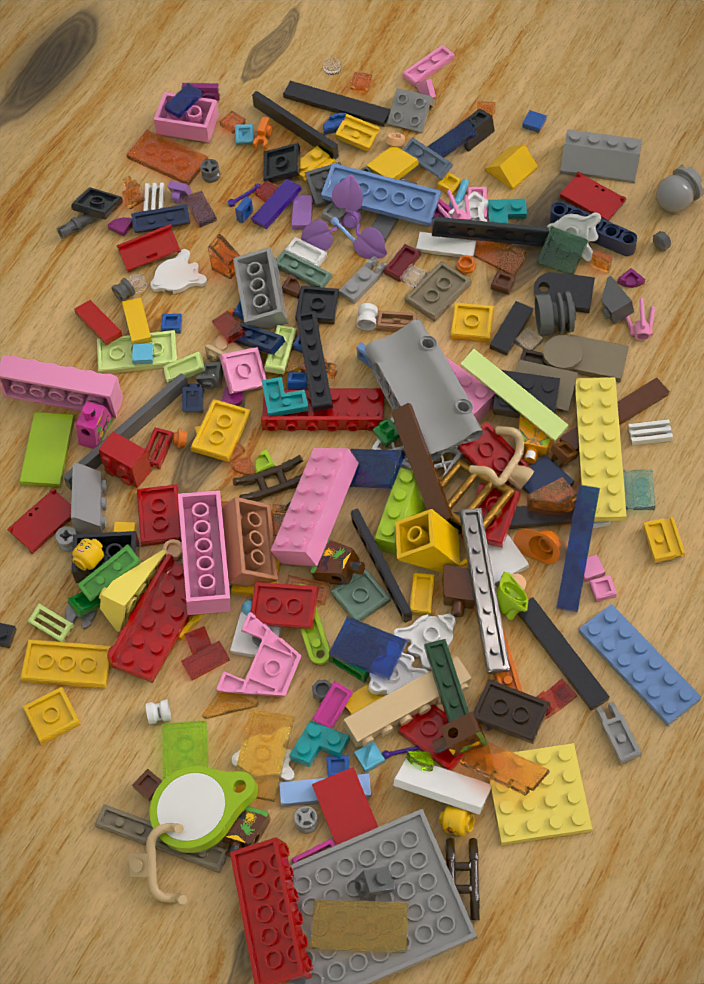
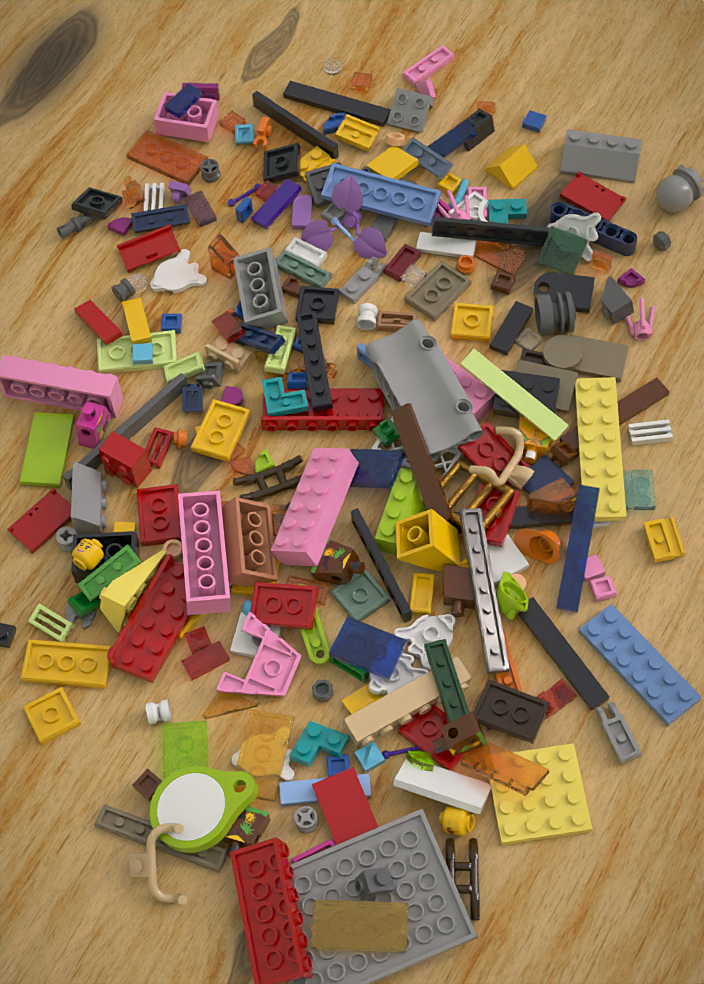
(243, 370): bright pink tile -> none
(332, 705): dark pink tile -> none

